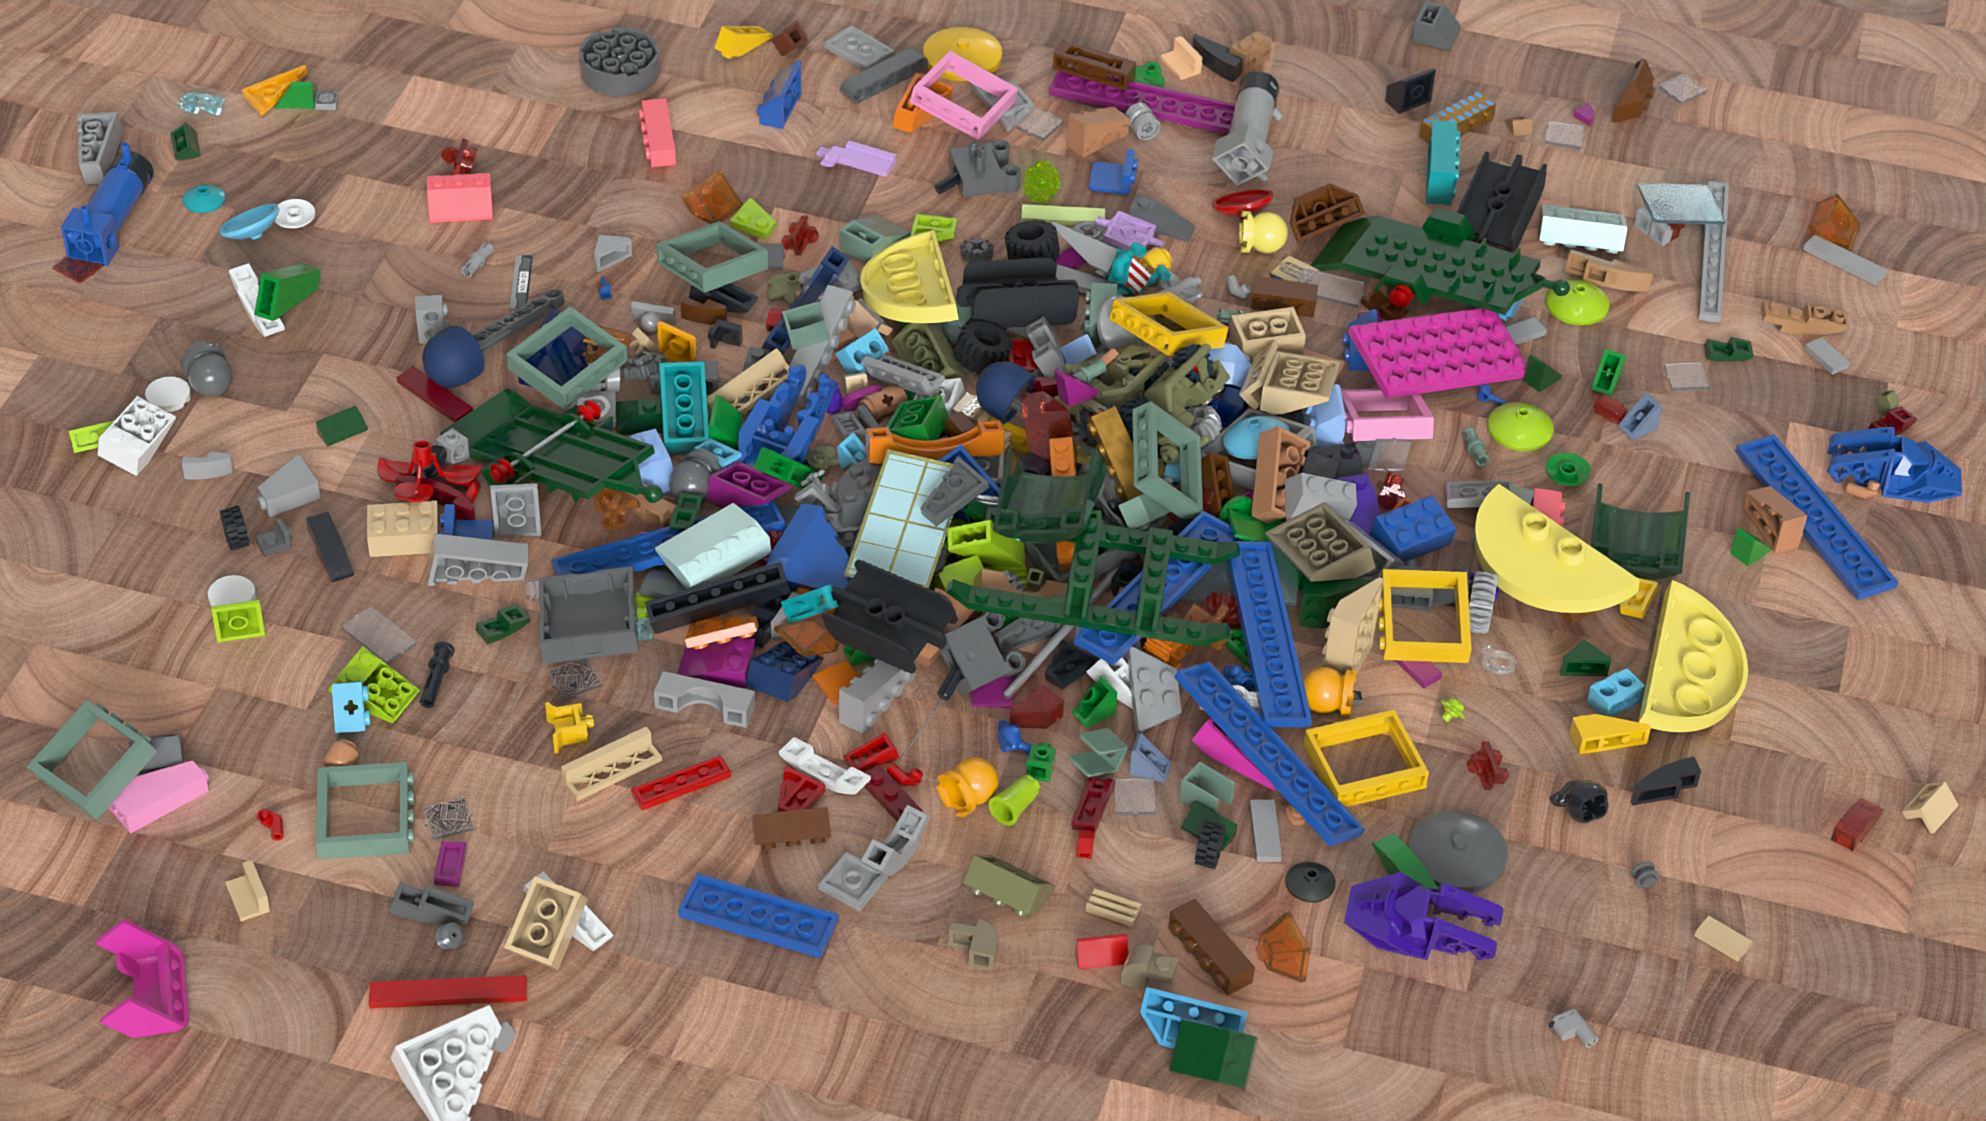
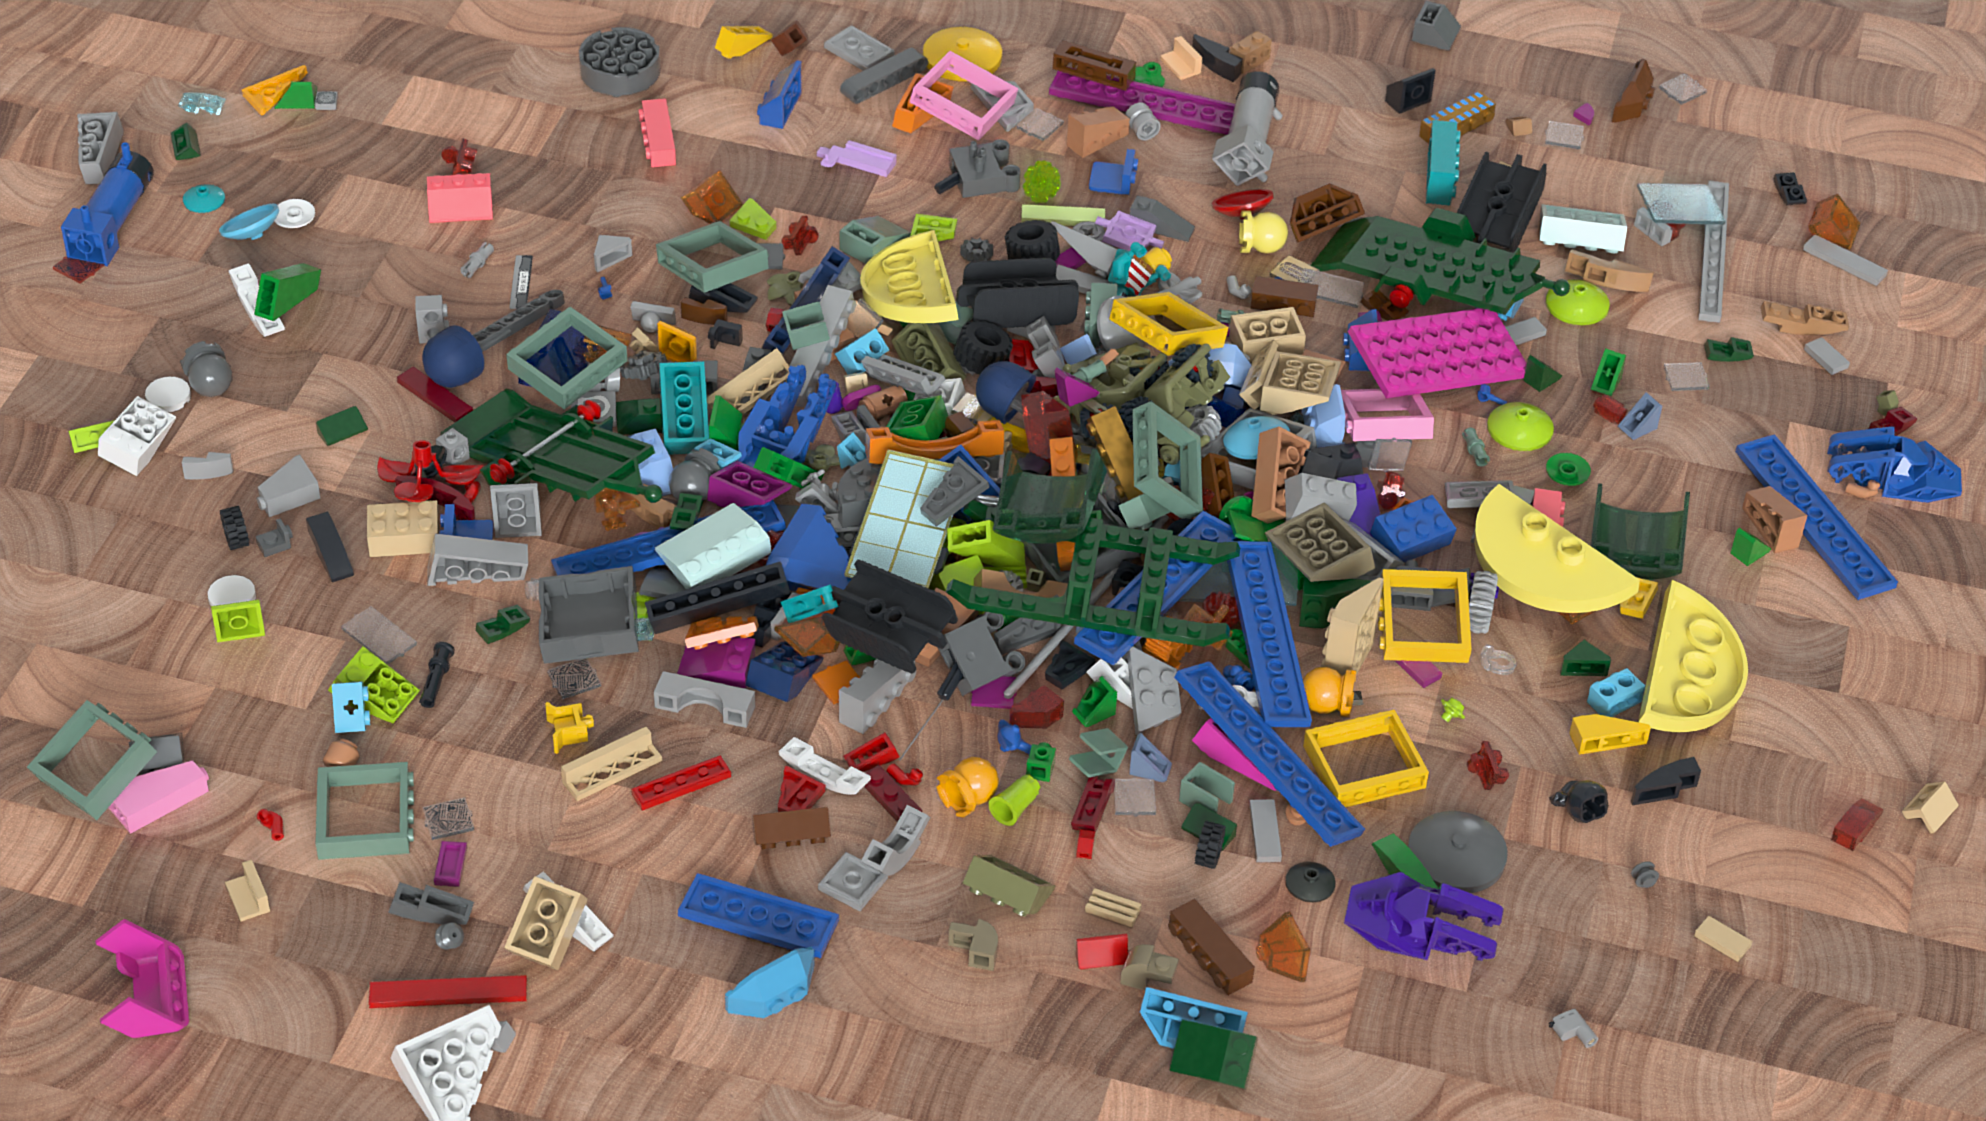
(773, 985): none -> dark azure wedge
(1788, 188): none -> black slope

